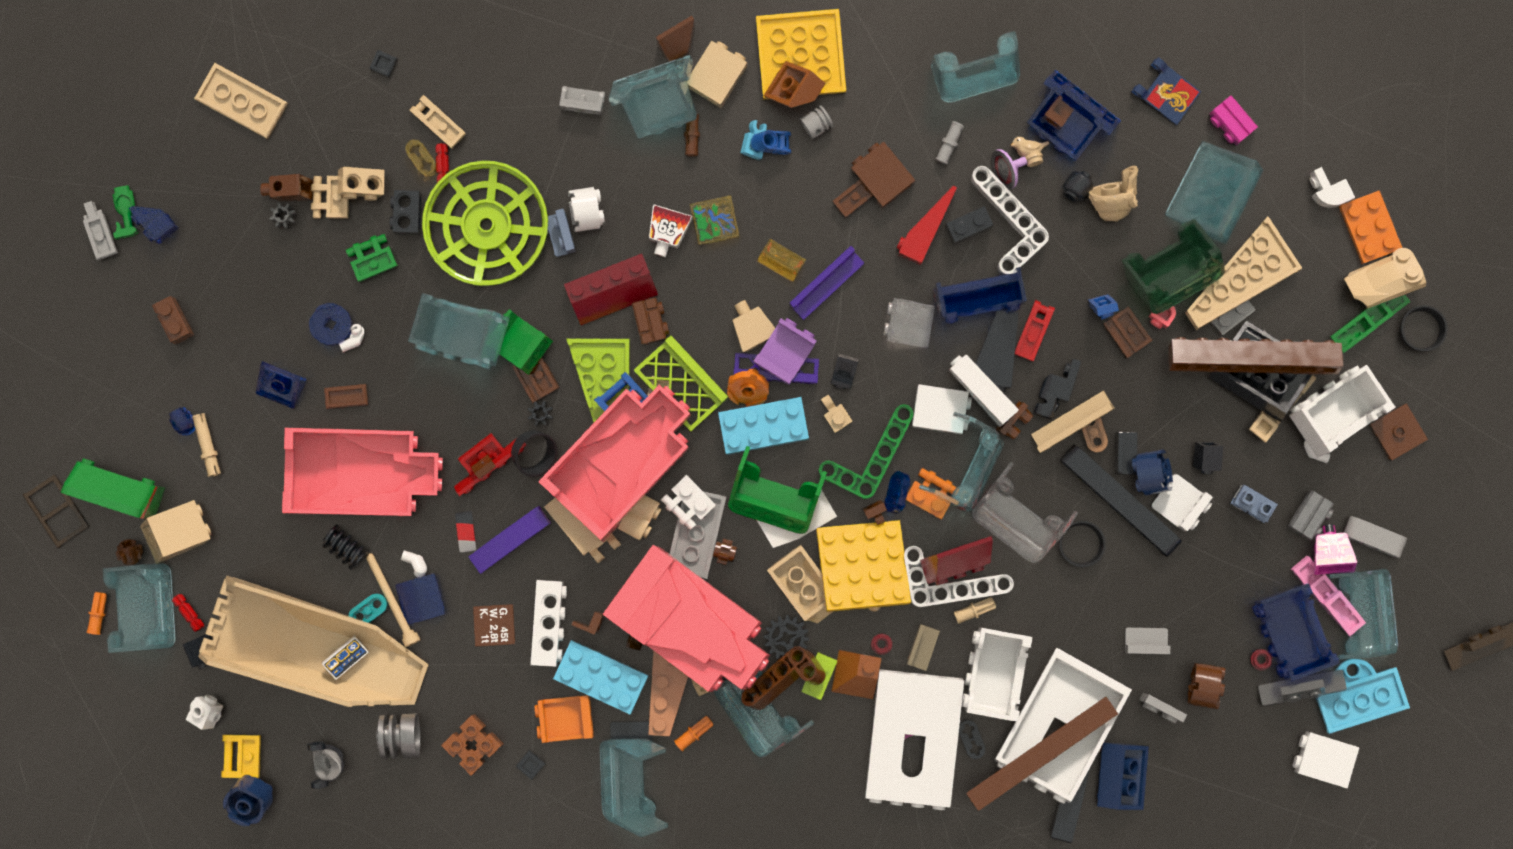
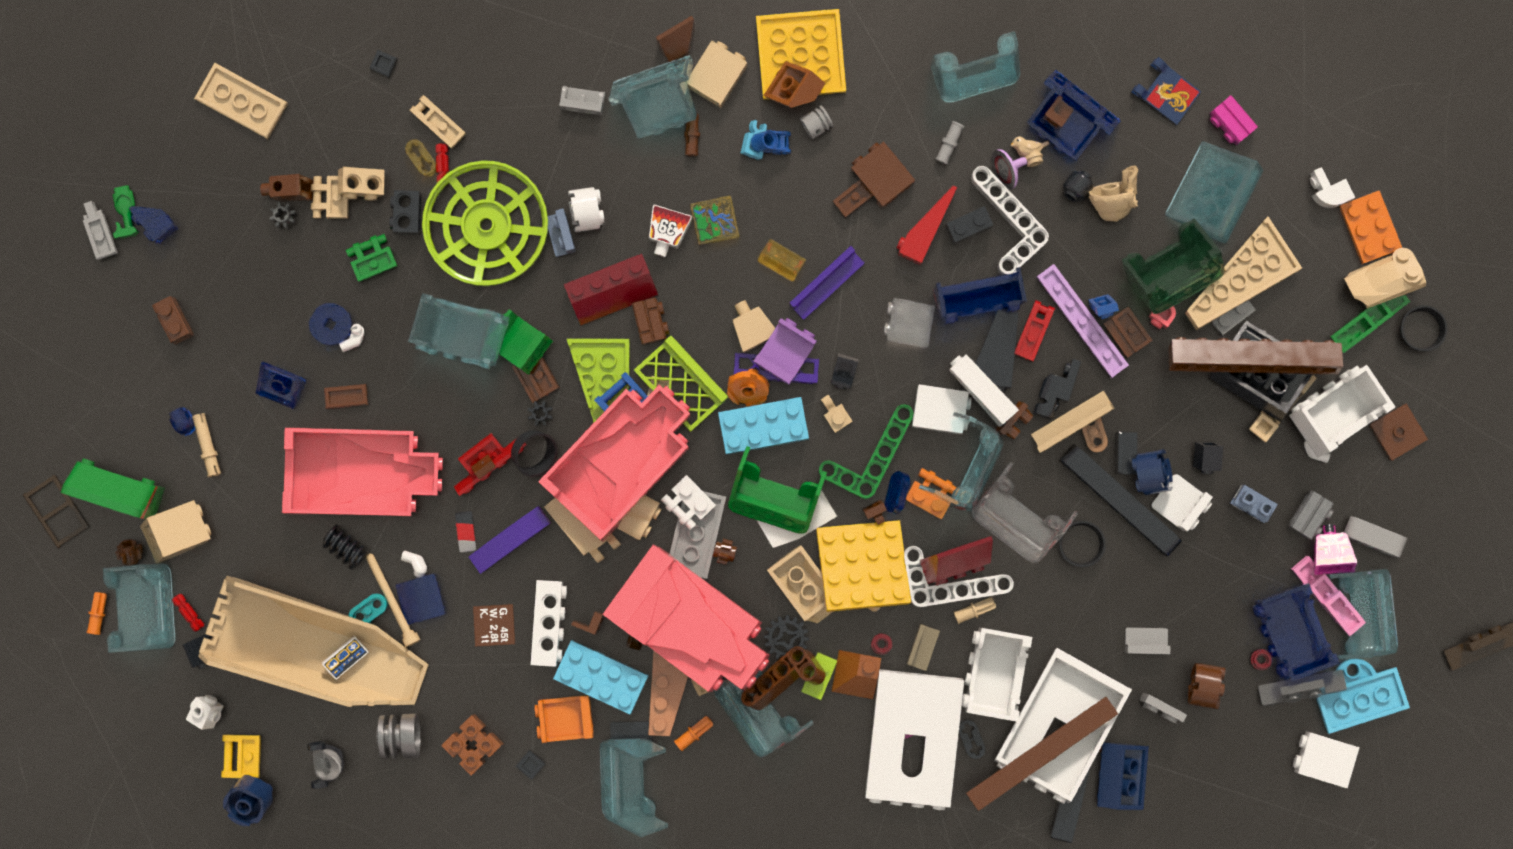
(1082, 321): none -> lavender plate

